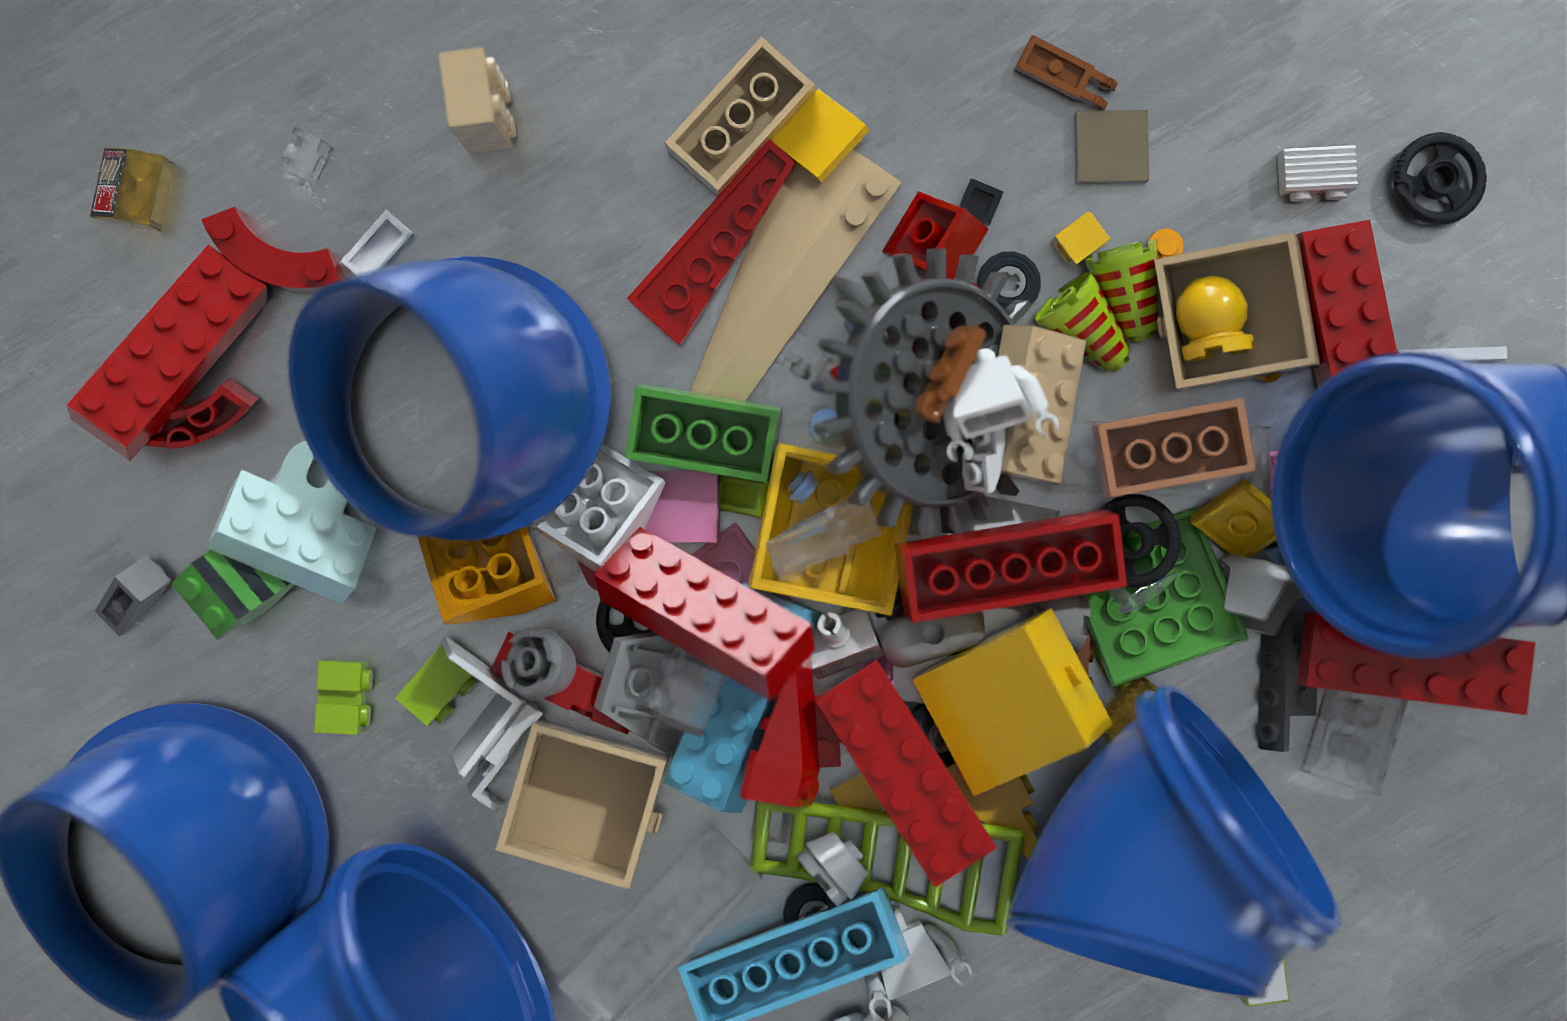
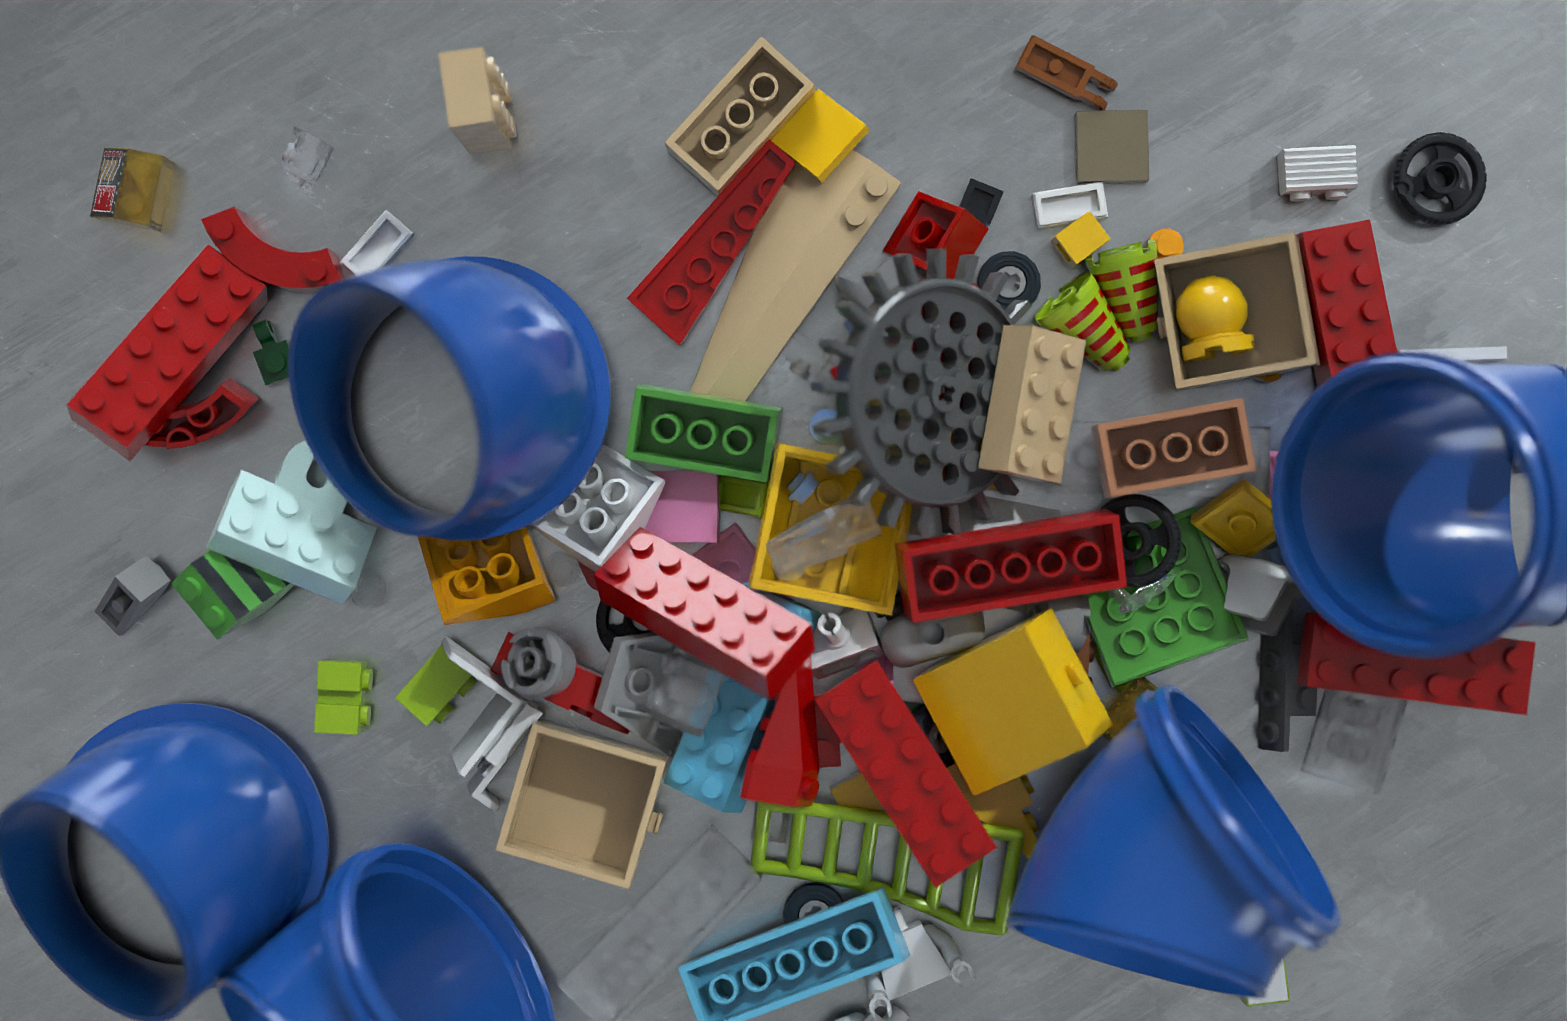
(273, 356): none -> dark green plate
(834, 866): light grey cone -> none
(950, 372): dark orange hinge -> none
(984, 468): white slope -> none
(993, 399): white torso -> none
(1068, 204): none -> white tile

